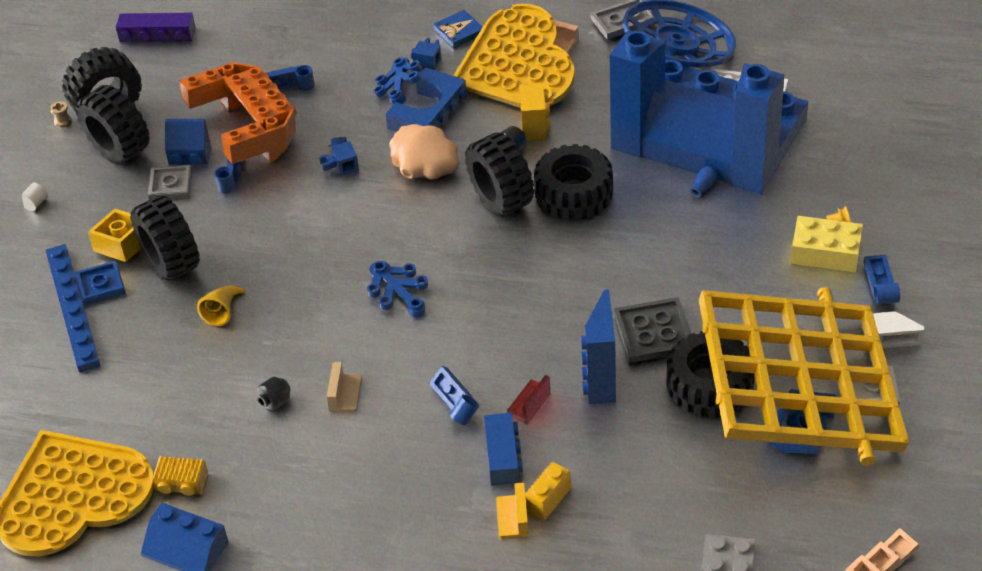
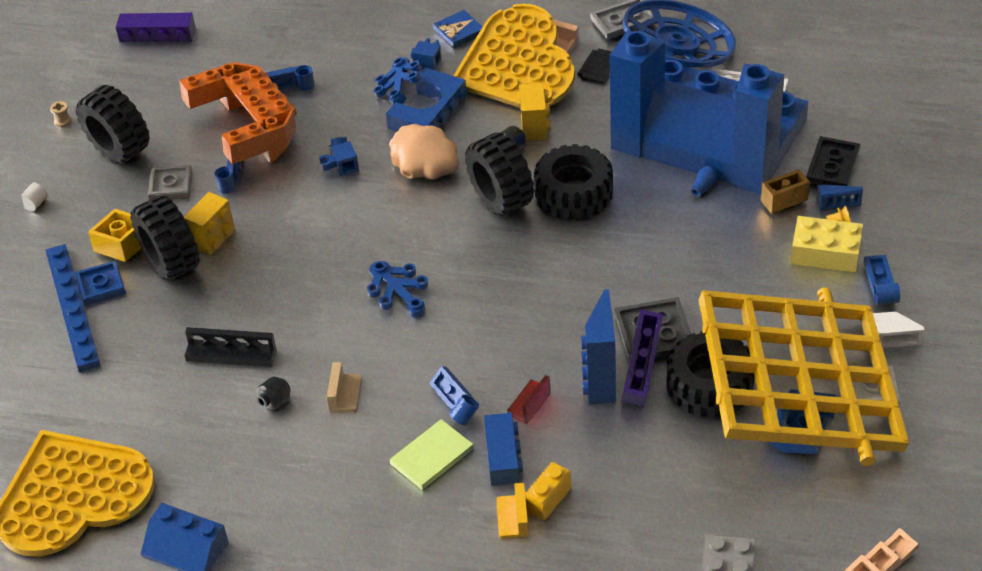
(96, 66): black tyre -> none
(180, 475): yellow brick -> none
(187, 142): blue slope -> none
(210, 222): none -> yellow brick
(215, 306): yellow hat -> none
(231, 350): none -> black fence
(431, 454): none -> yellowish green tile
(596, 67): none -> black window
(642, 358): none -> dark purple brick
(785, 191): none -> pearl gold brick
(831, 196): none -> blue slope
(833, 162): none -> black plate

